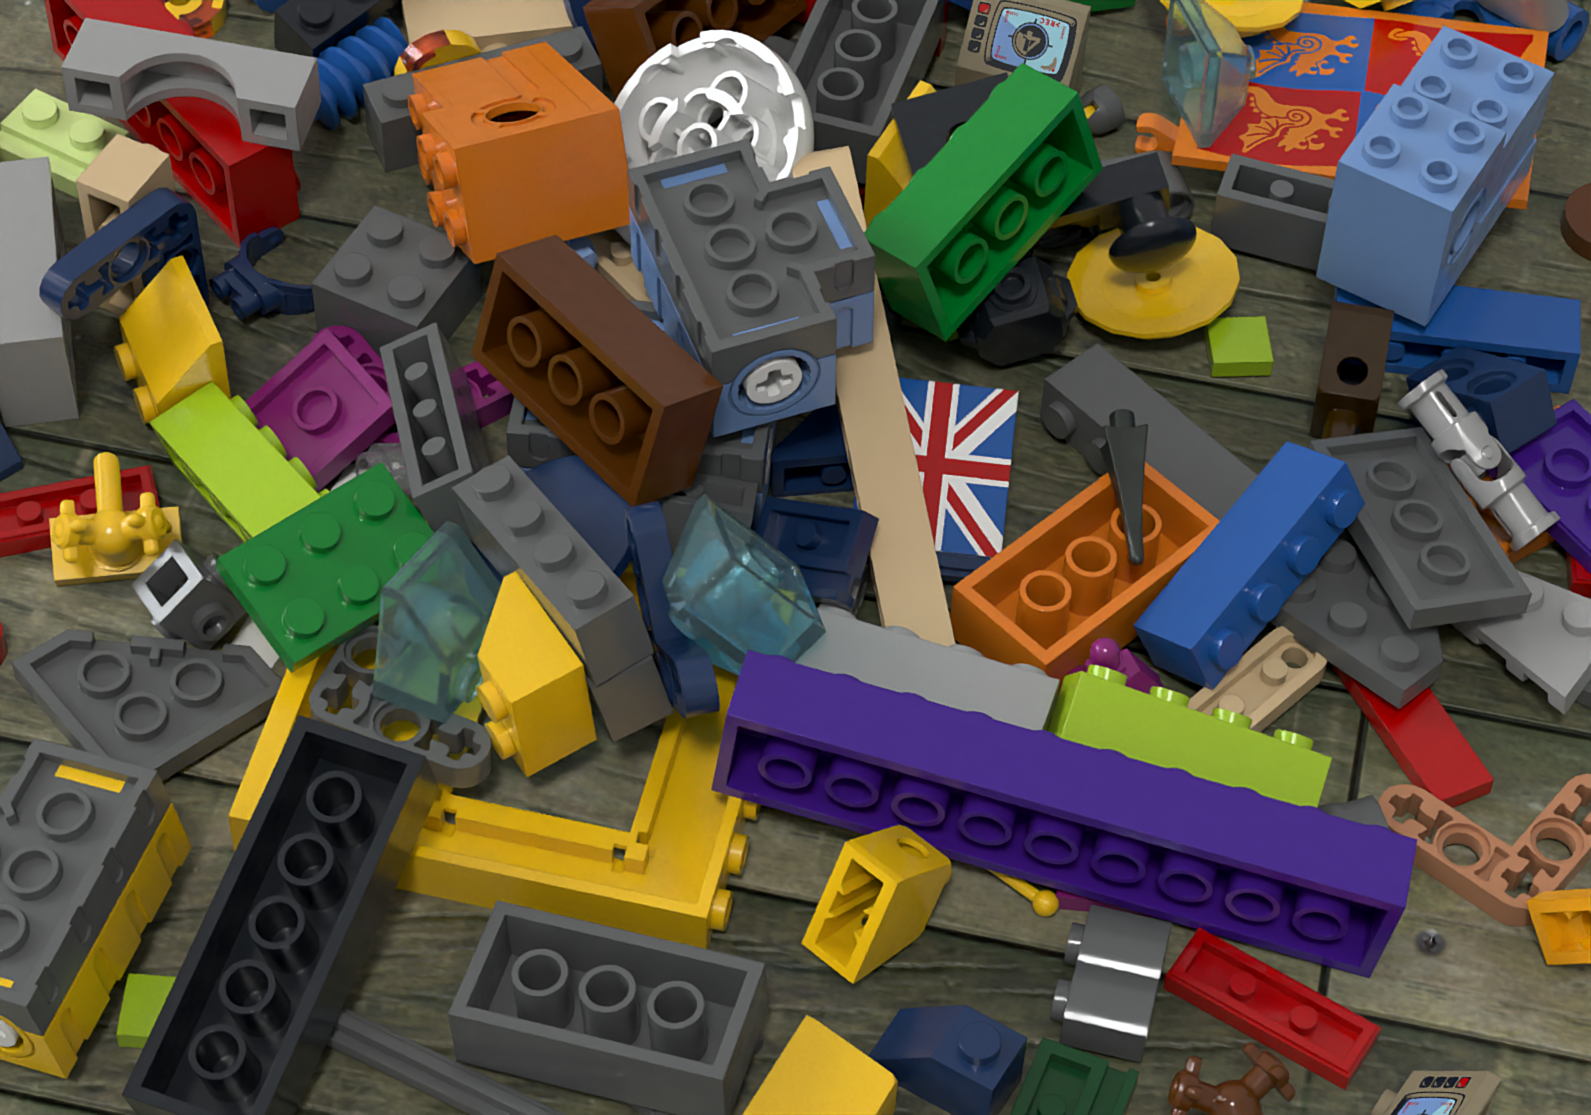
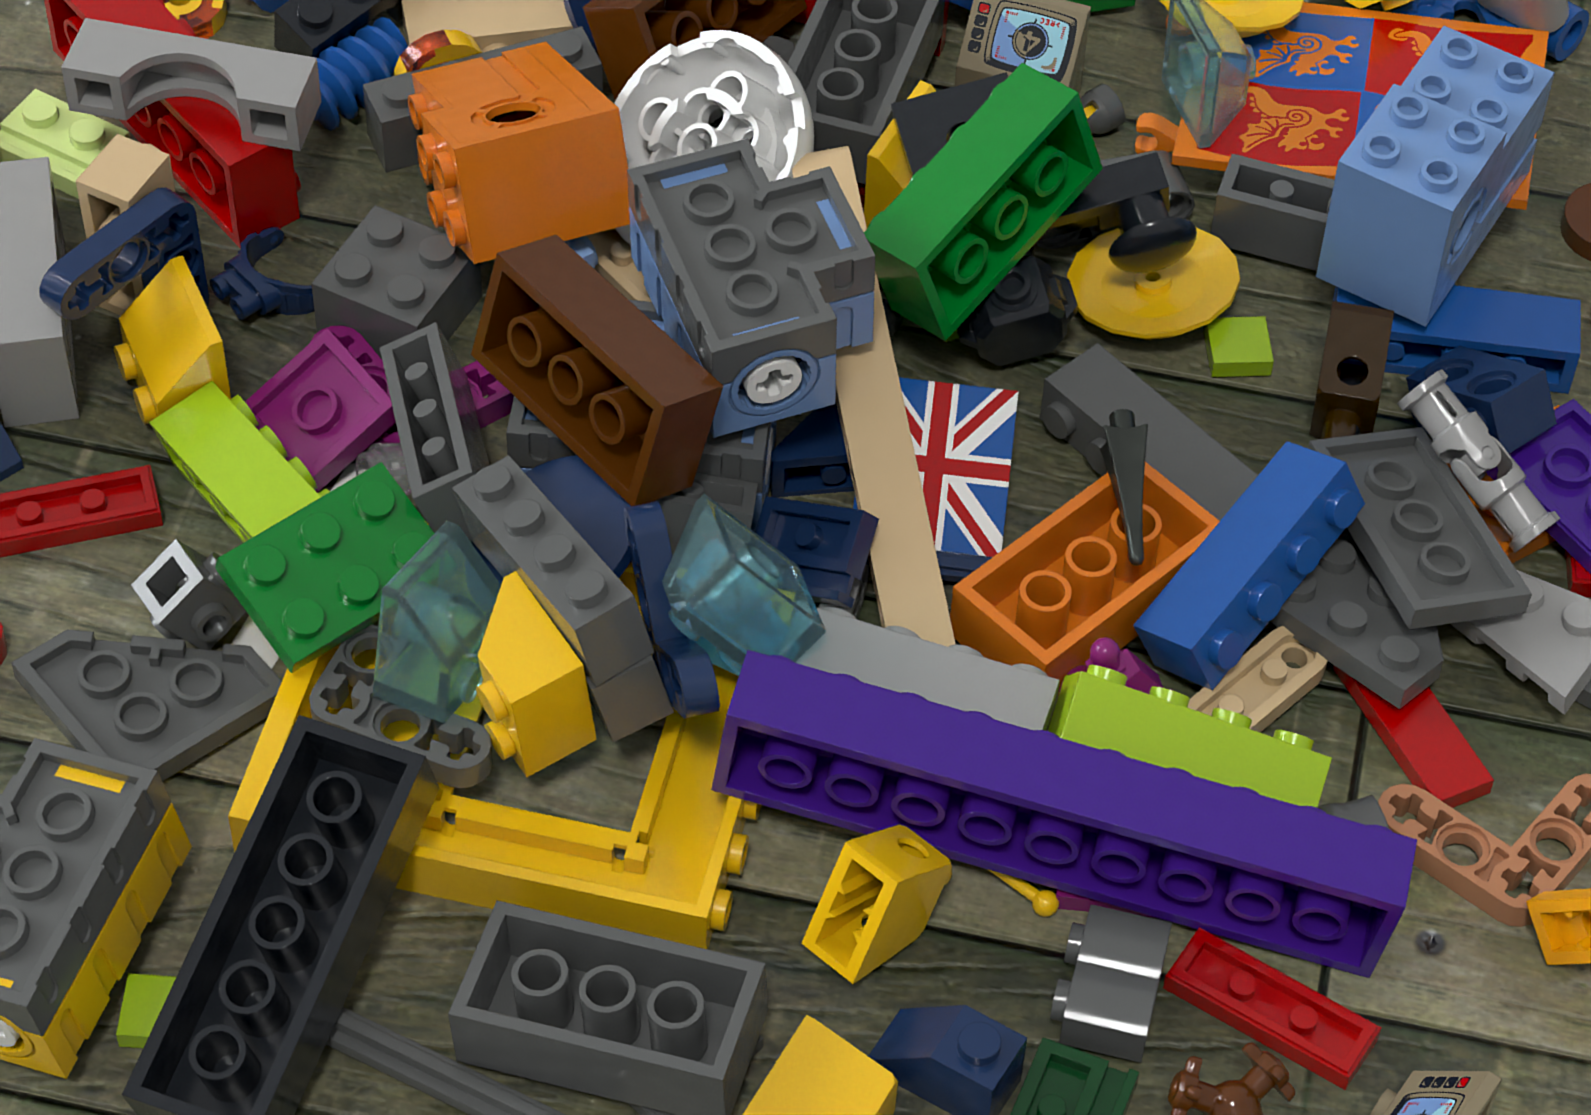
(113, 541): yellow piece -> none

